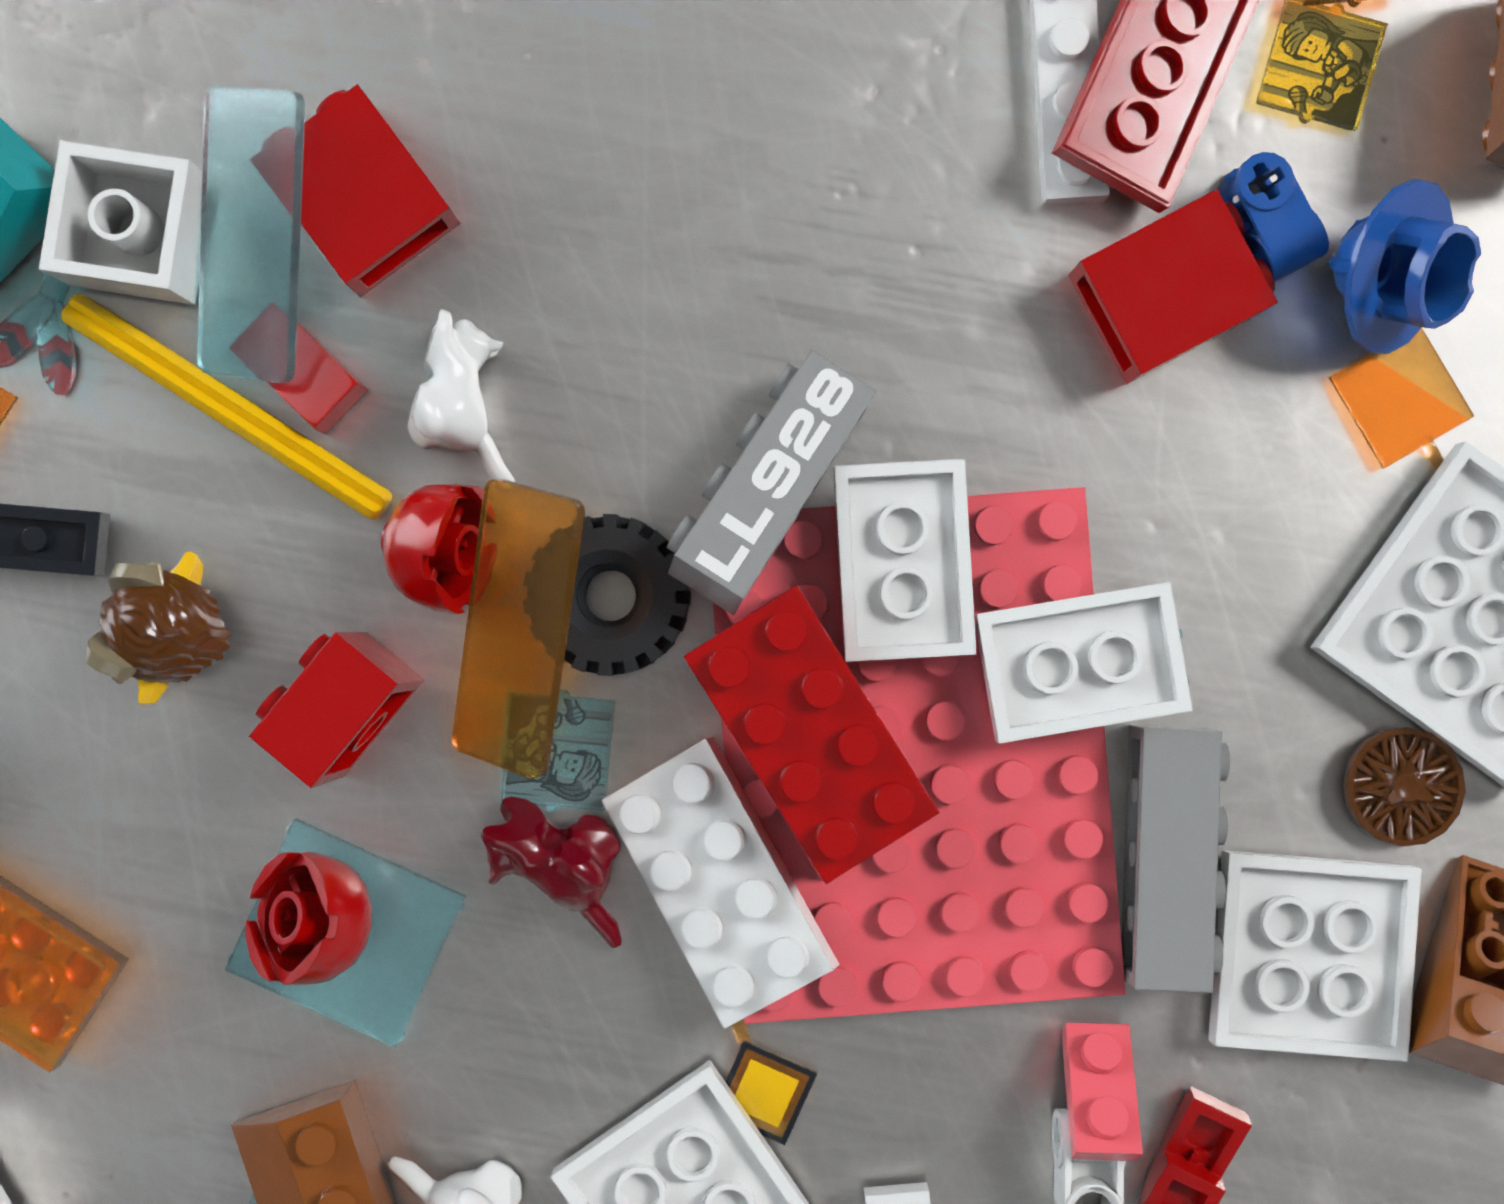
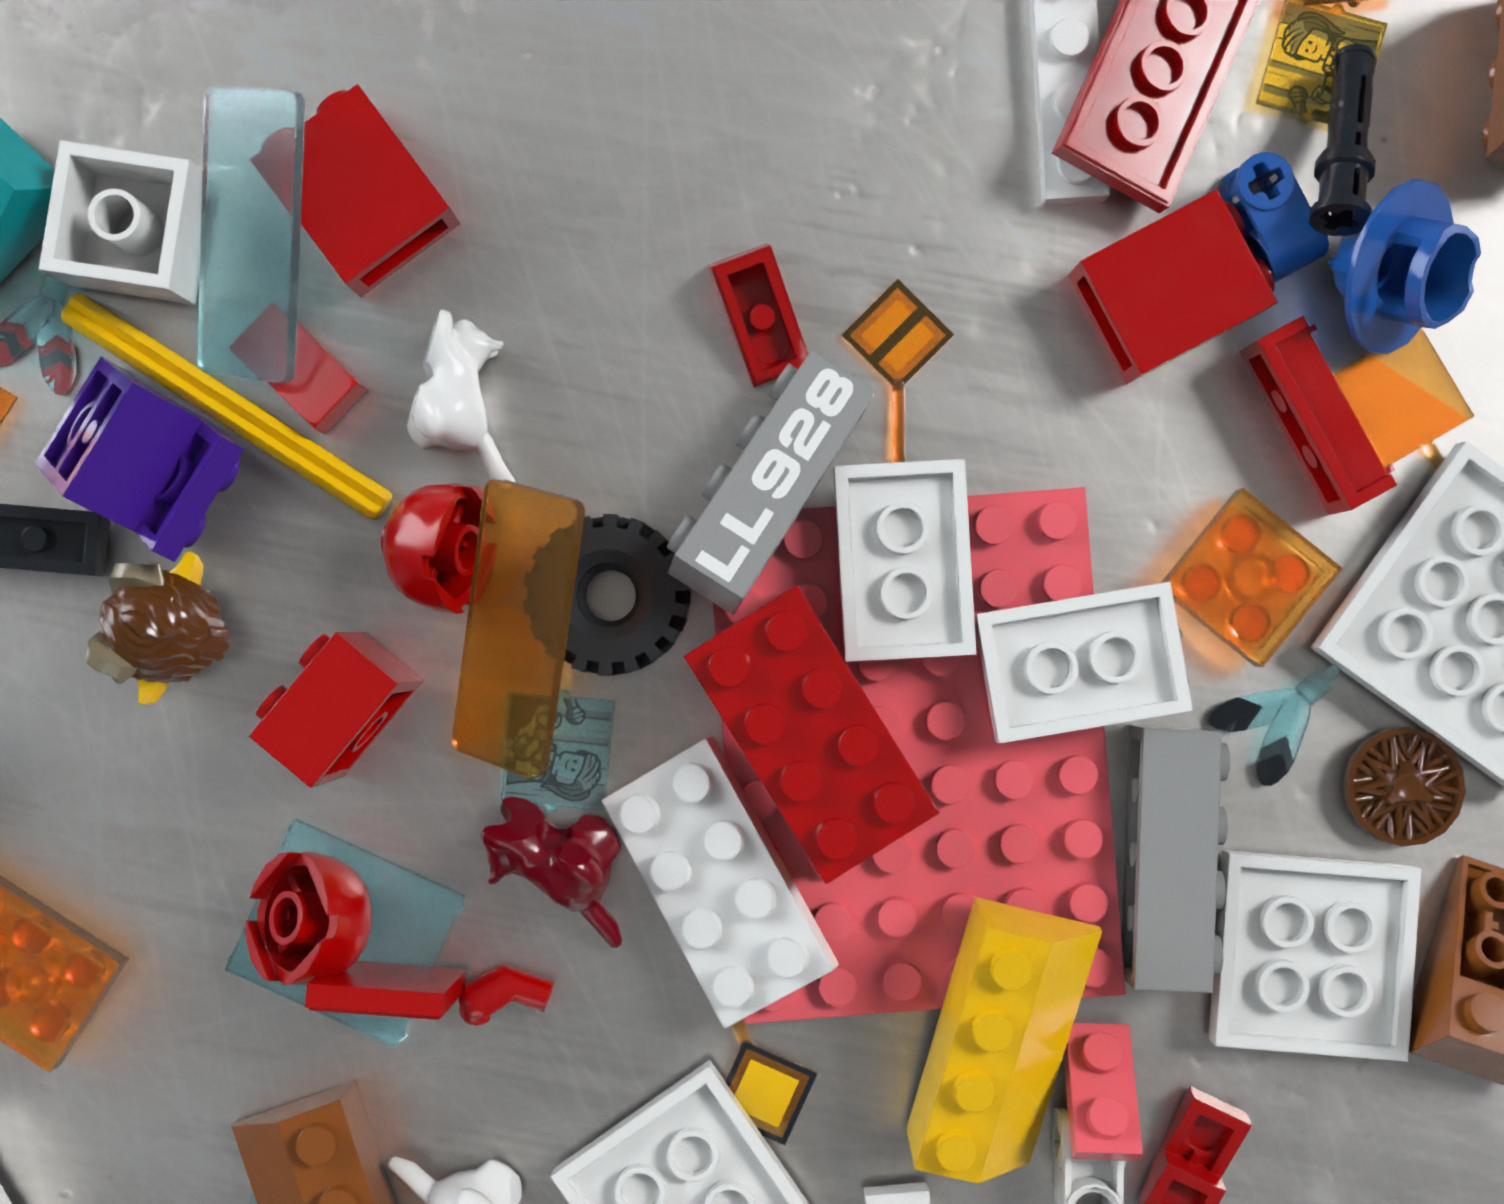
(139, 459): none -> dark purple bracket
(388, 990): none -> red tile
(499, 988): none -> red arm
(759, 313): none -> red slope
(897, 340): none -> clear orange piece
(999, 1041): none -> yellow slope
(1250, 577): none -> clear orange plate
(1285, 711): none -> clear light blue piece
(1317, 417): none -> red container
(1346, 162): none -> black pin

